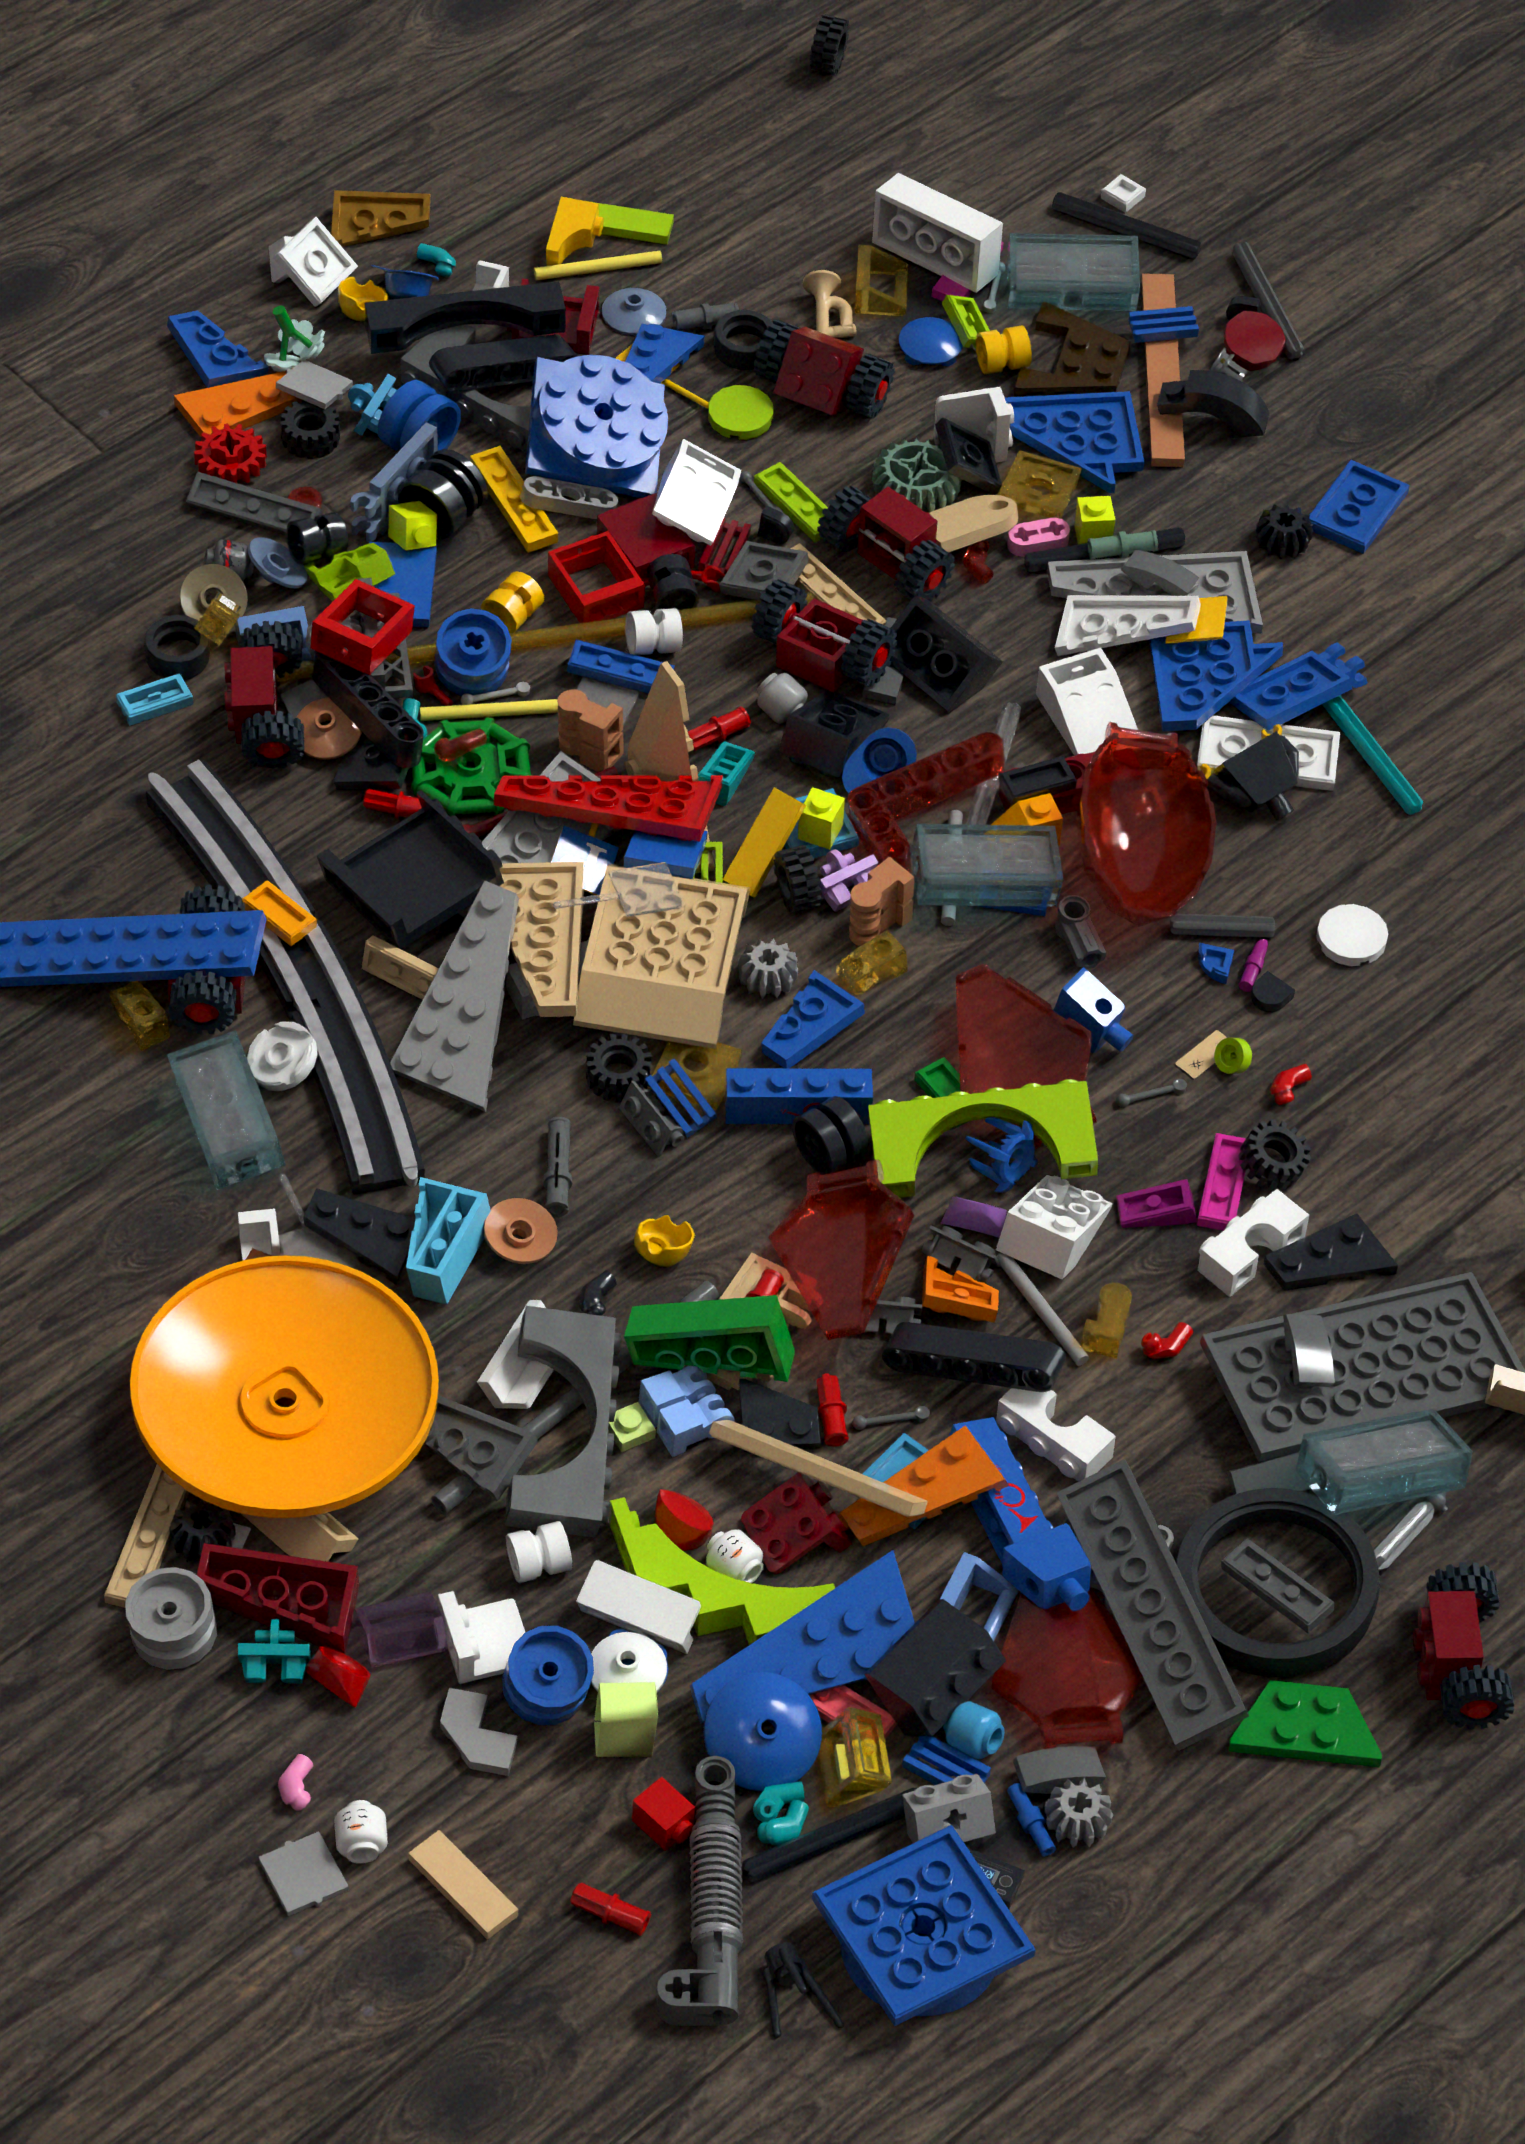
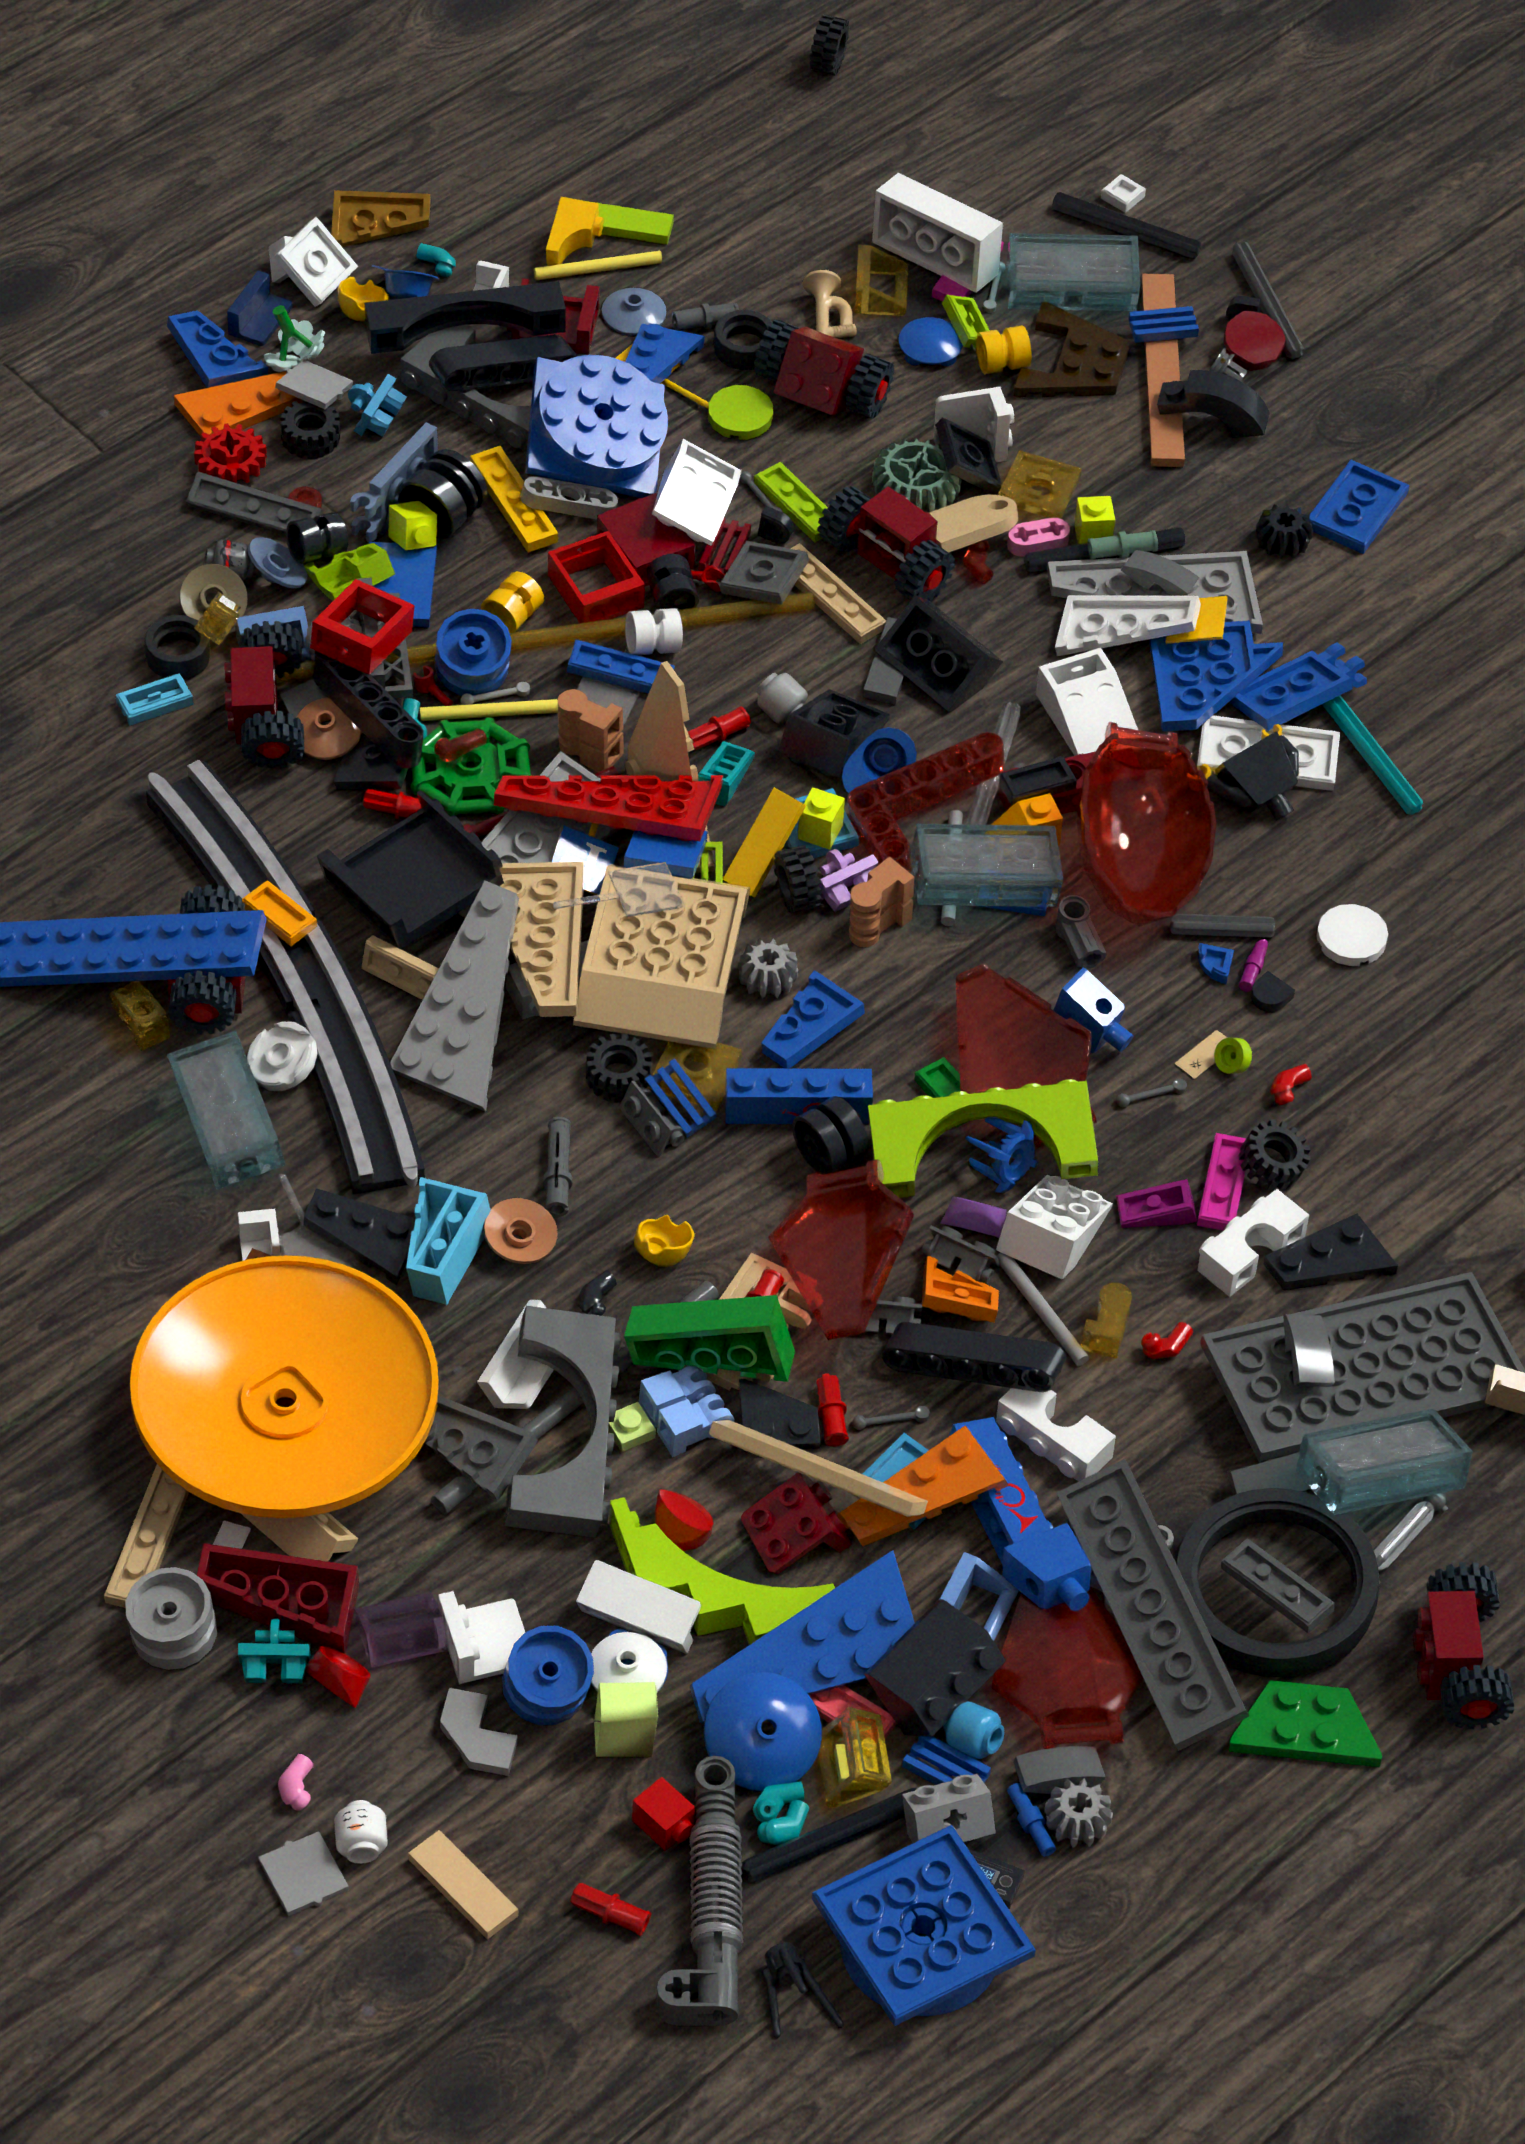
(201, 1525): black gear -> none
(252, 312): none -> dark blue panel
(412, 408): blue wheel -> none
(544, 1550): white wheel -> none
(735, 1556): white head -> none
(820, 639): brick -> none
(872, 963): clear yellow leg -> none
(1082, 431): blue wing -> none

